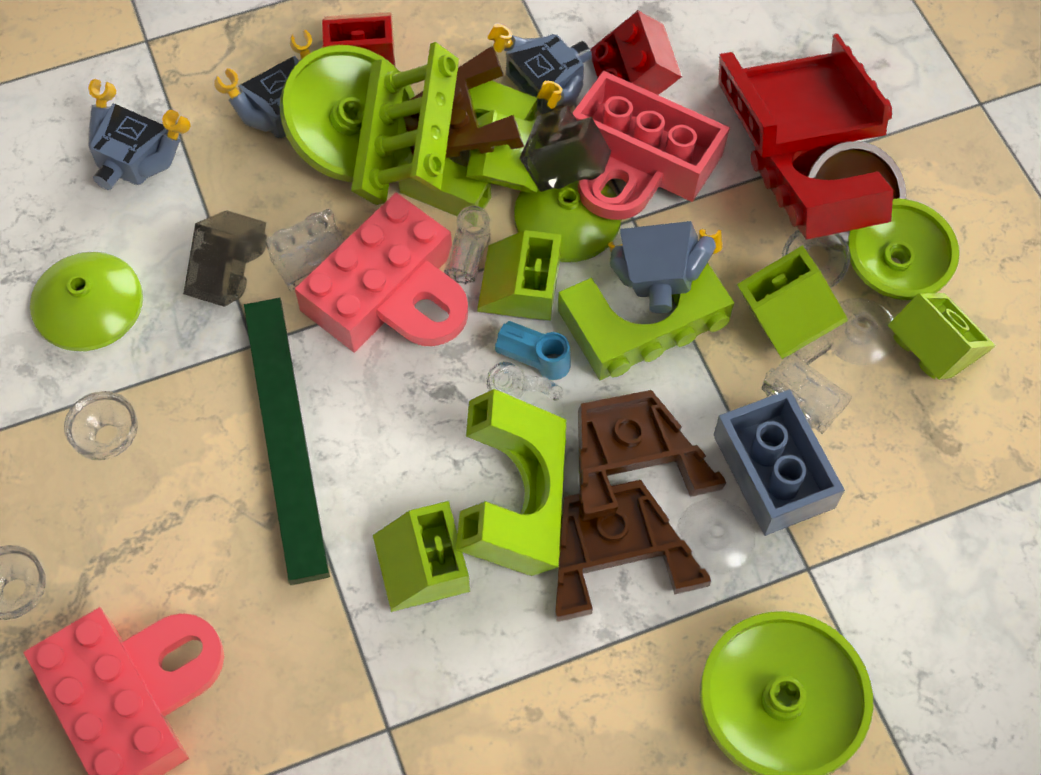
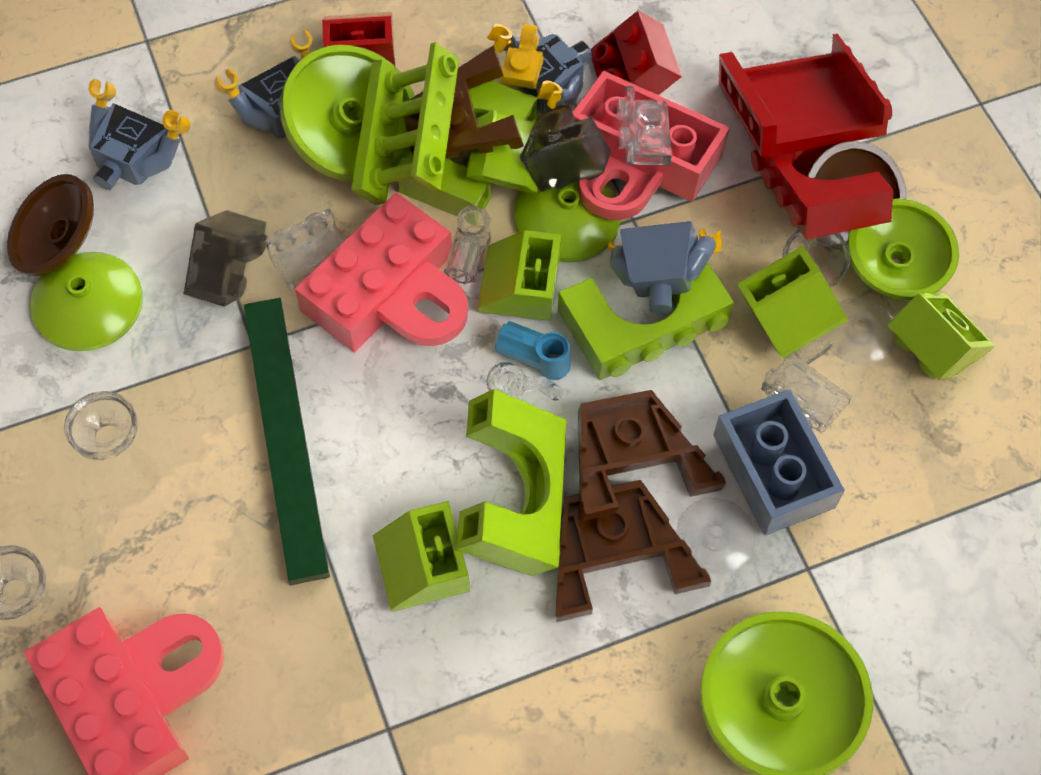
(50, 225): none -> reddish brown dish
(523, 63): none -> yellow plate
(644, 130): none -> clear bracket

